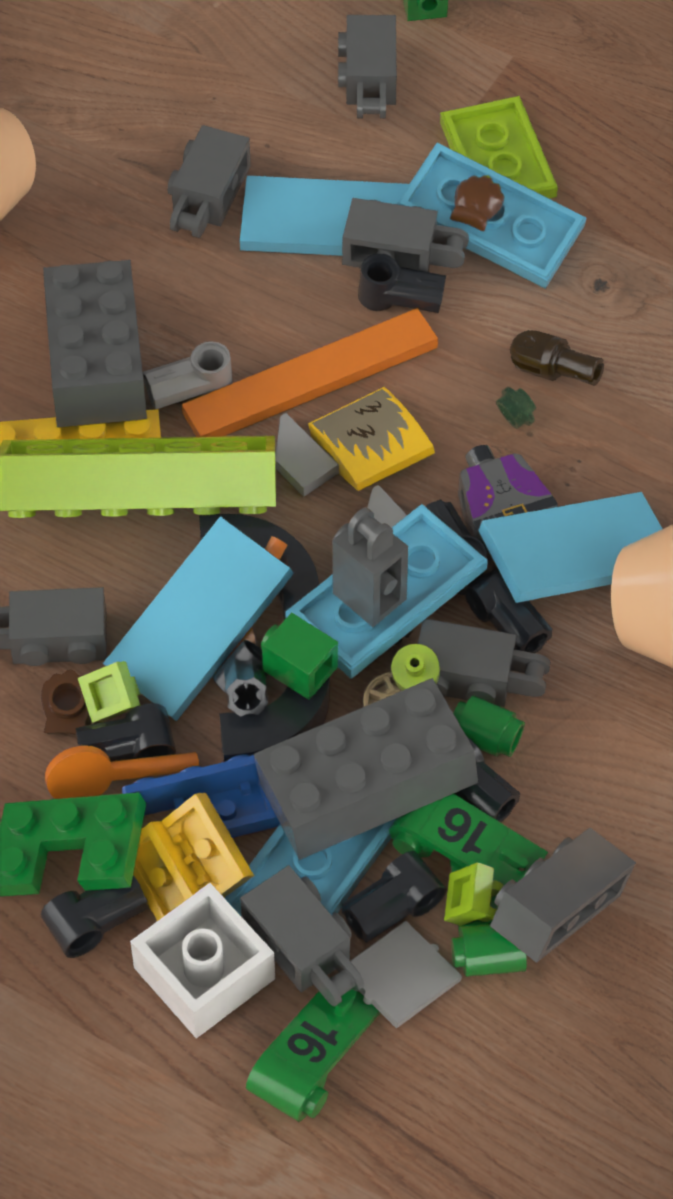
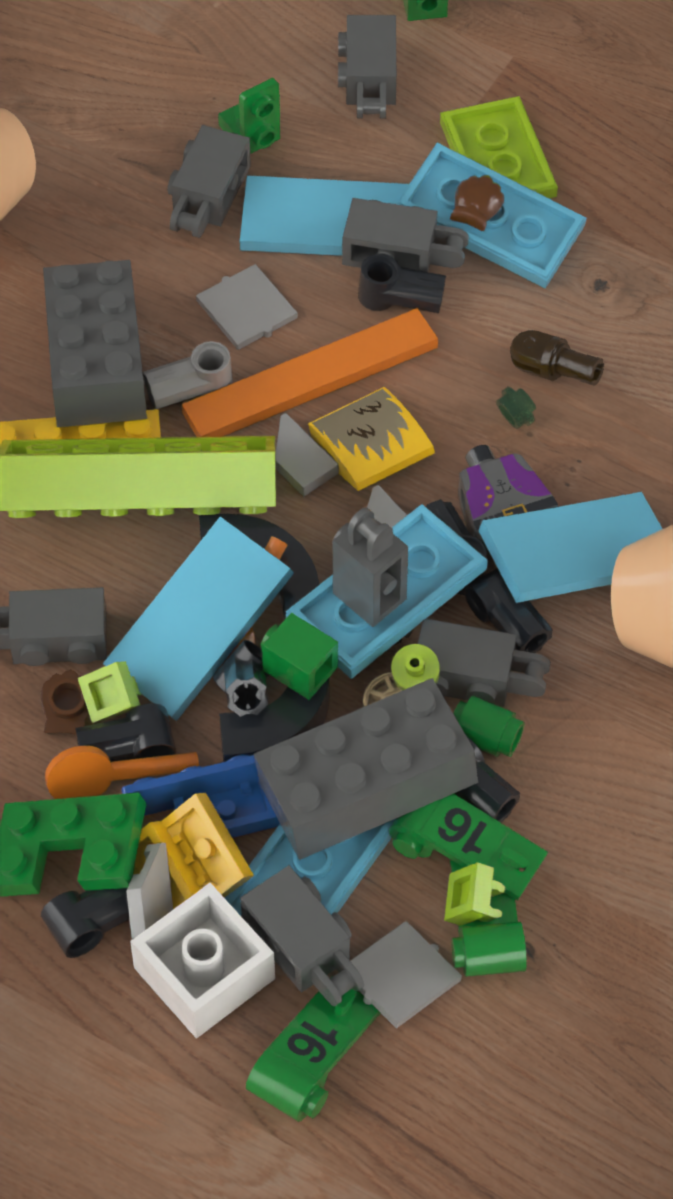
(150, 891): none -> light grey tile
(246, 306): none -> light grey piece
(255, 115): none -> green bracket
(404, 889): black piece -> none
(561, 893): dark grey brick -> none

